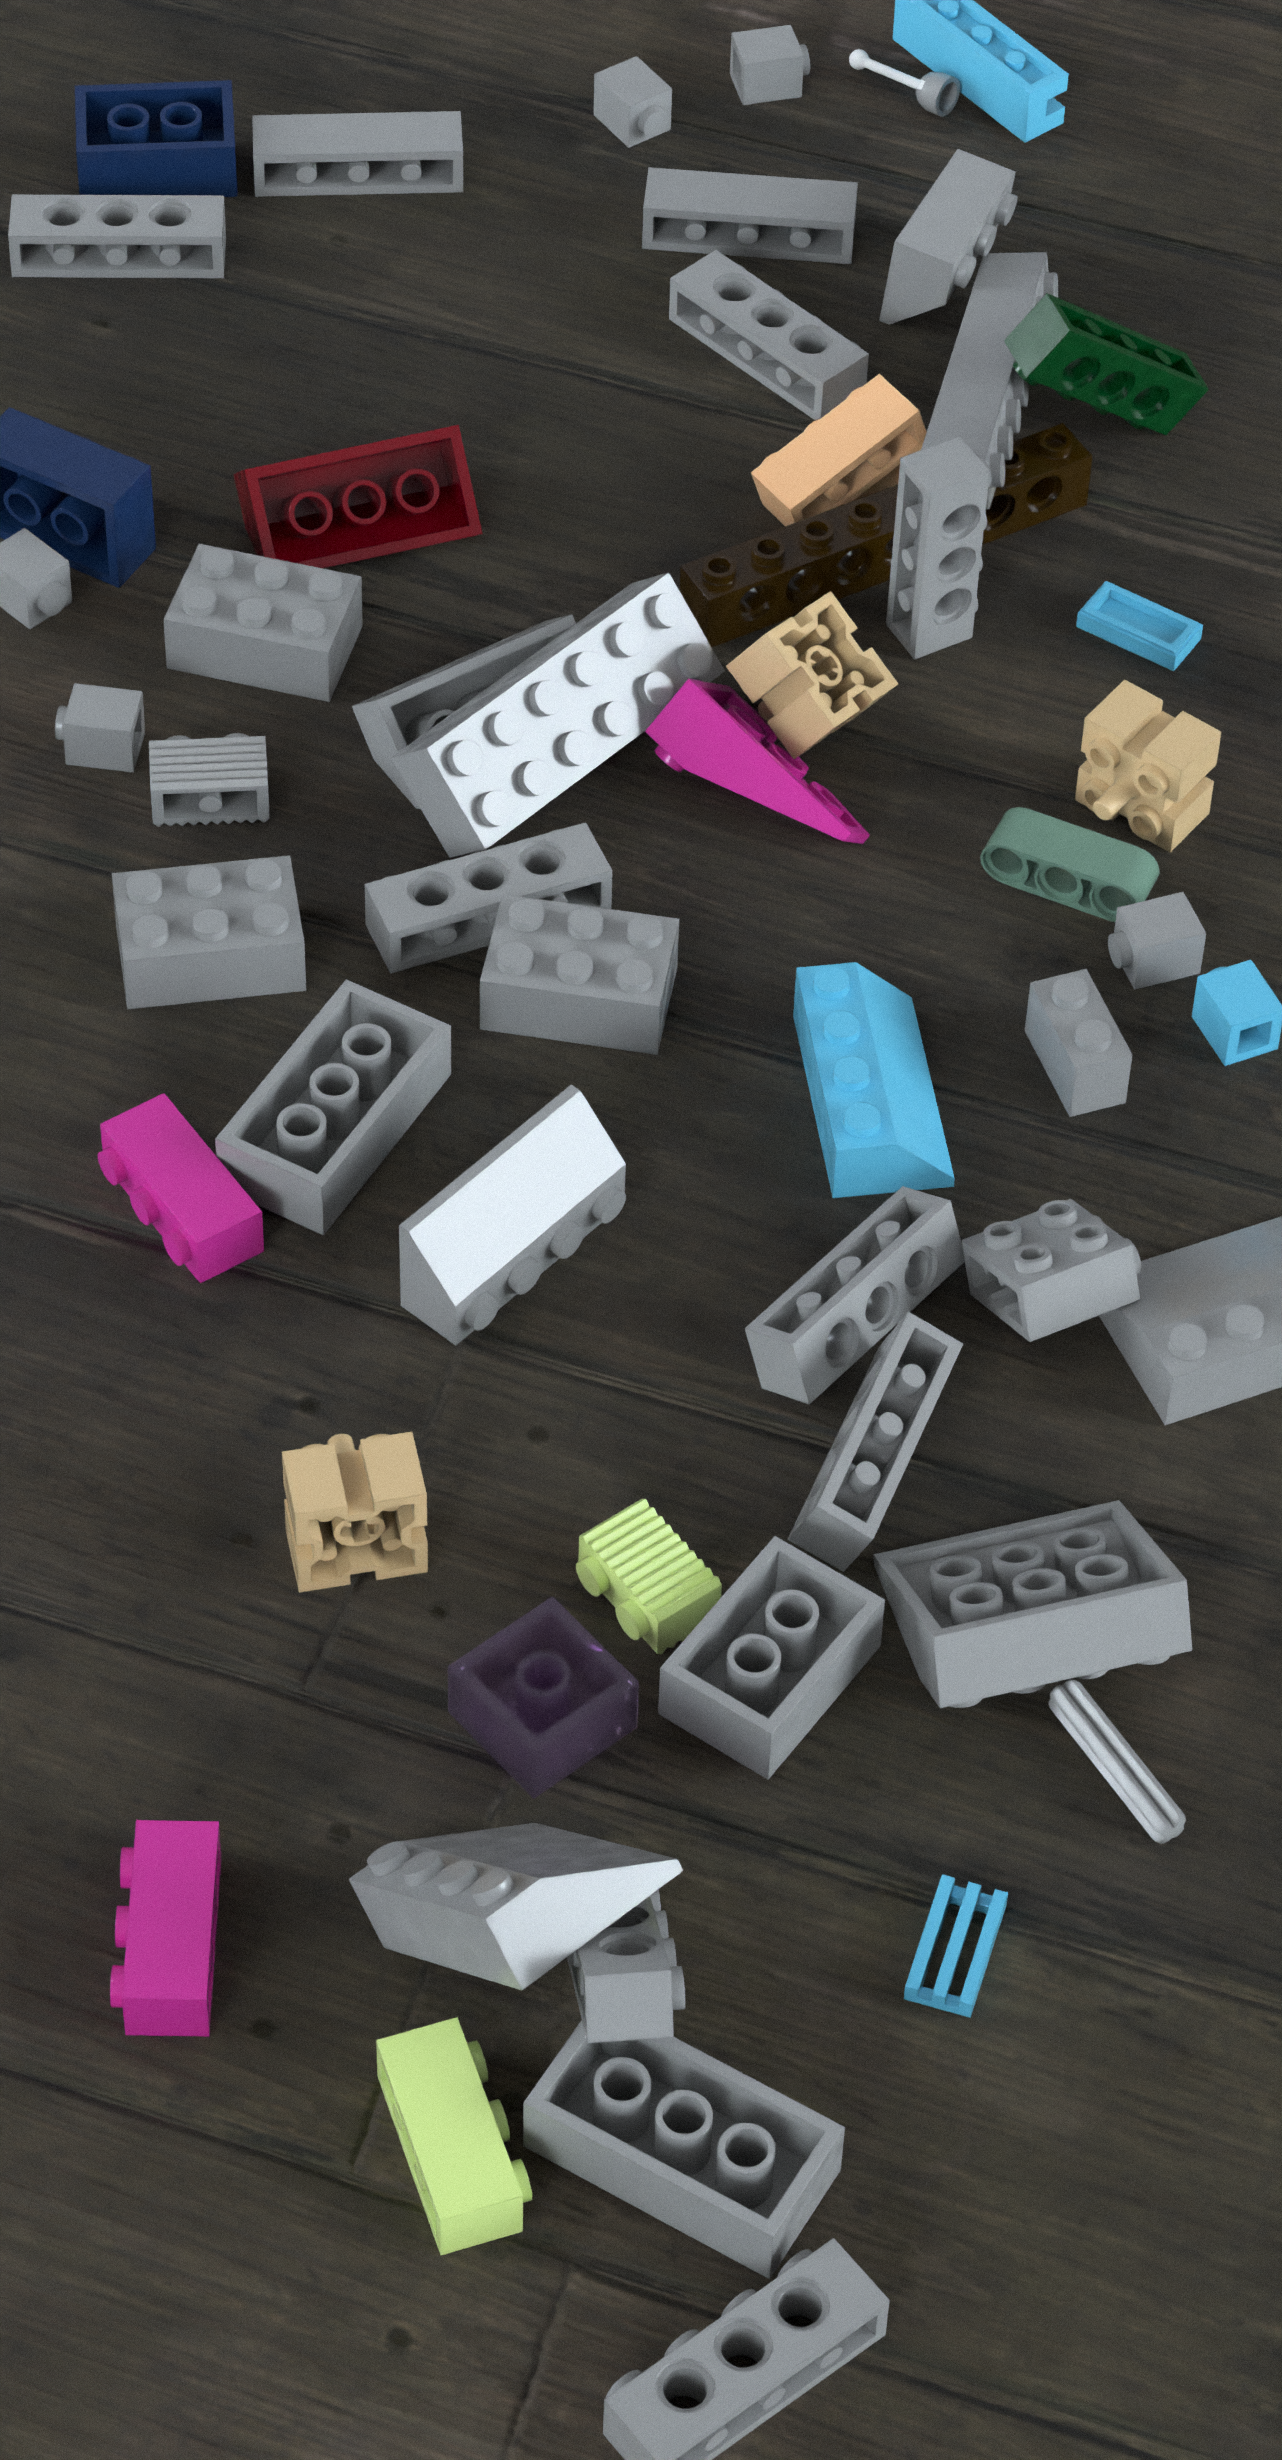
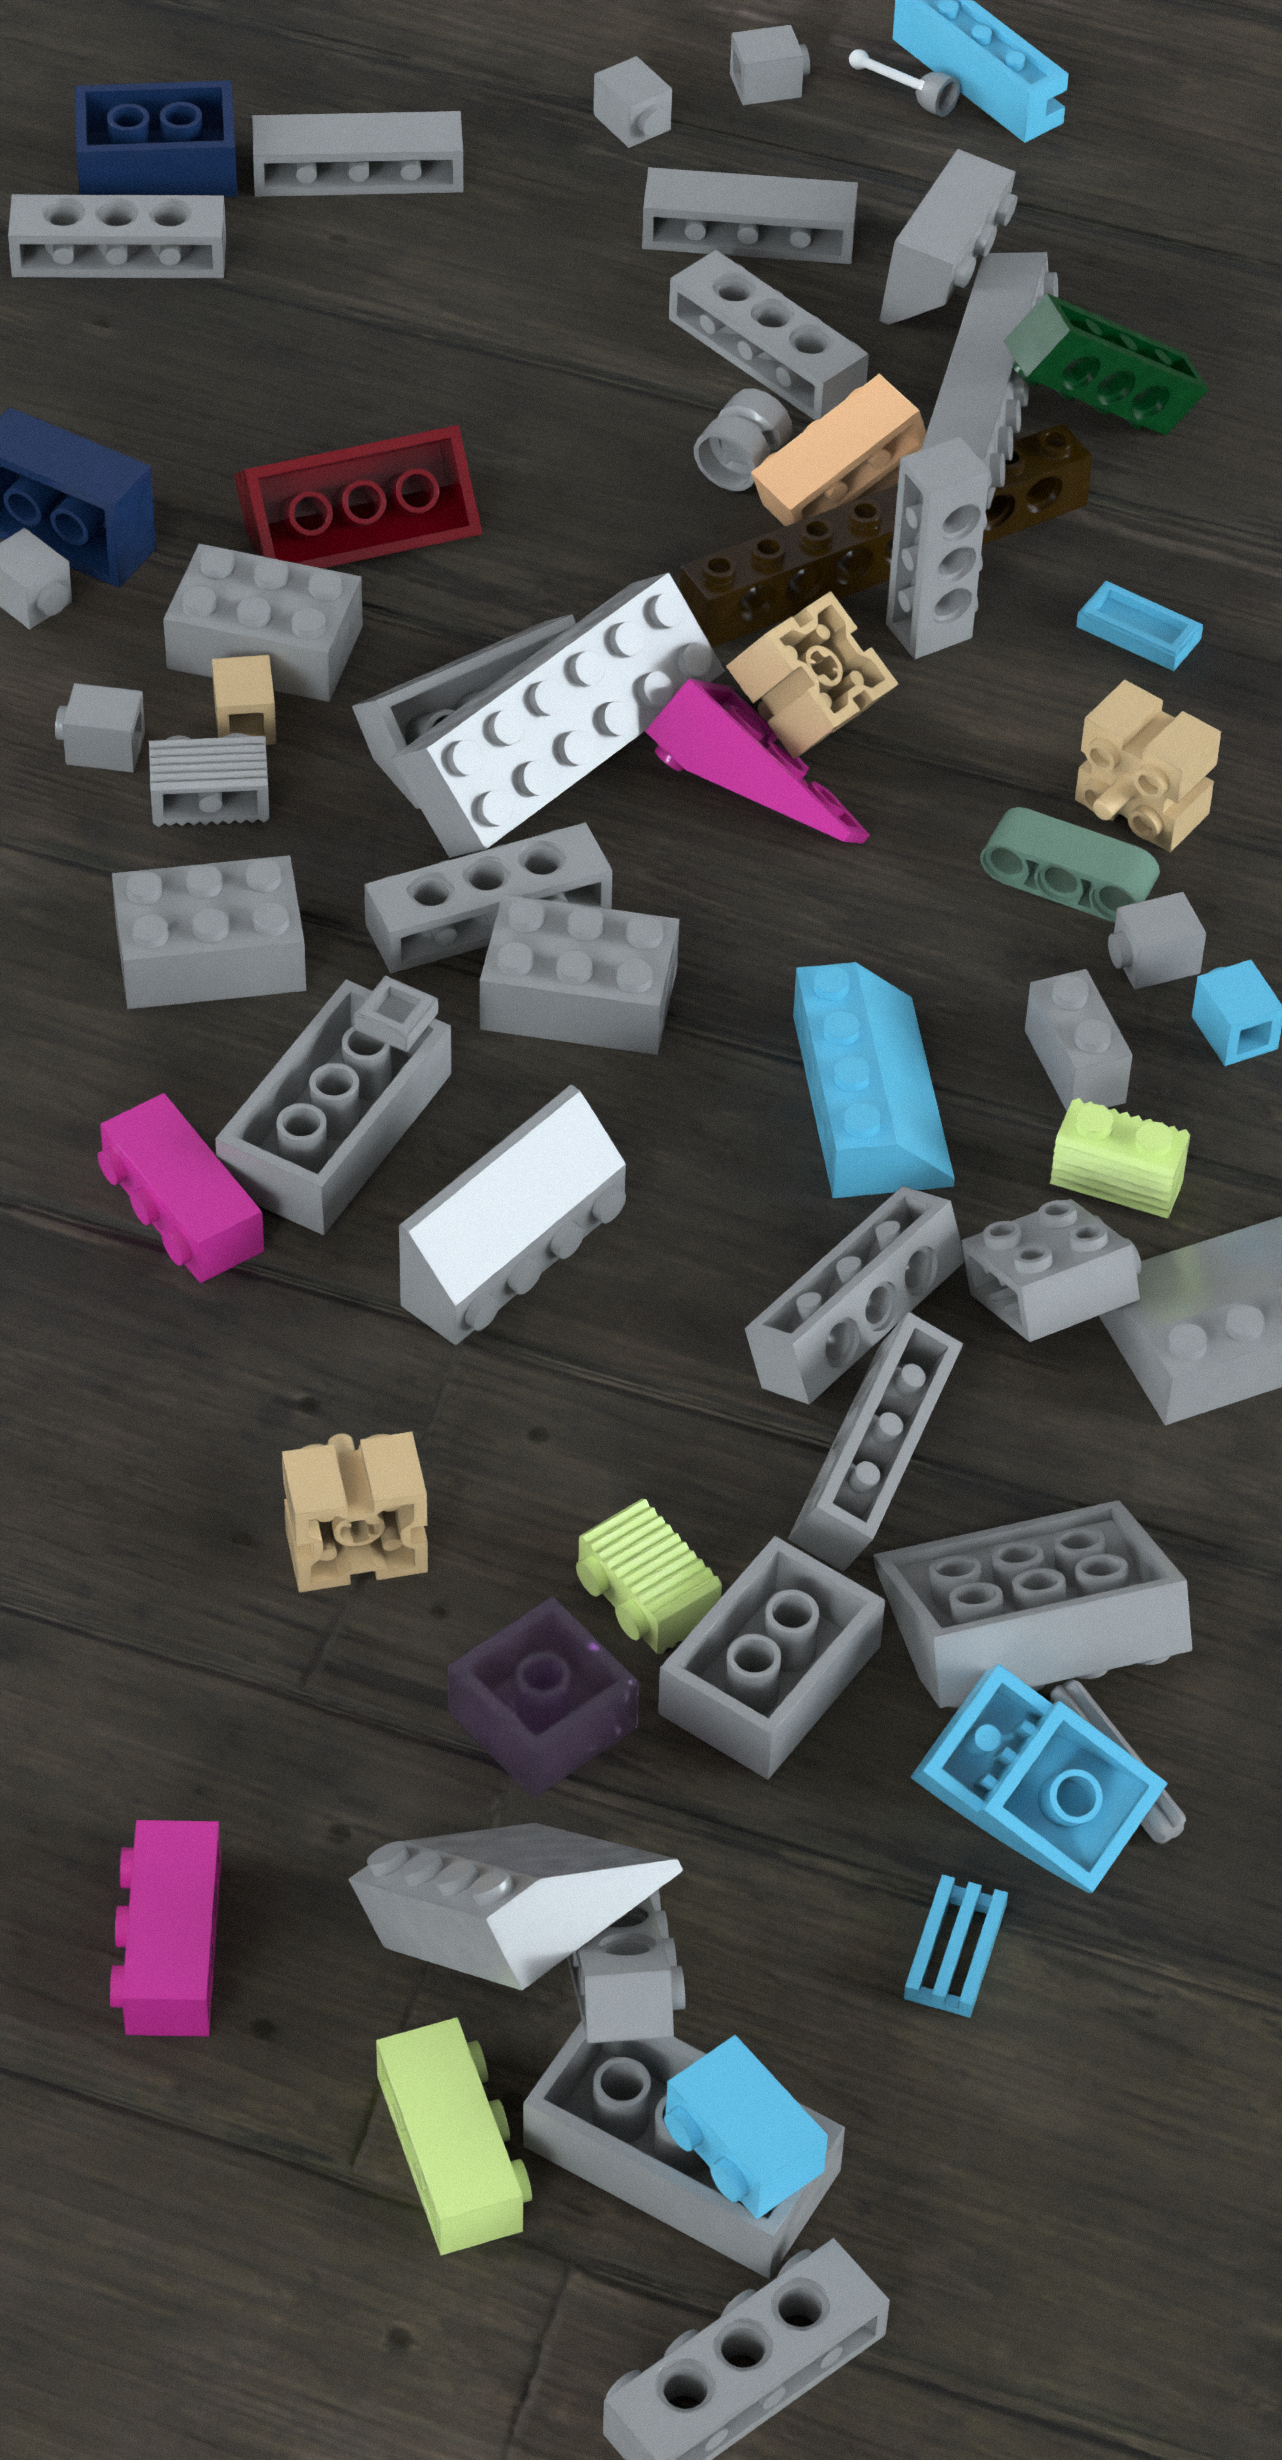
(244, 696): none -> tan brick
(396, 1013): none -> light grey tile
(741, 438): none -> light grey wheel
(744, 2127): none -> medium azure brick
(1039, 1779): none -> medium azure slope
(1120, 1158): none -> yellowish green brick

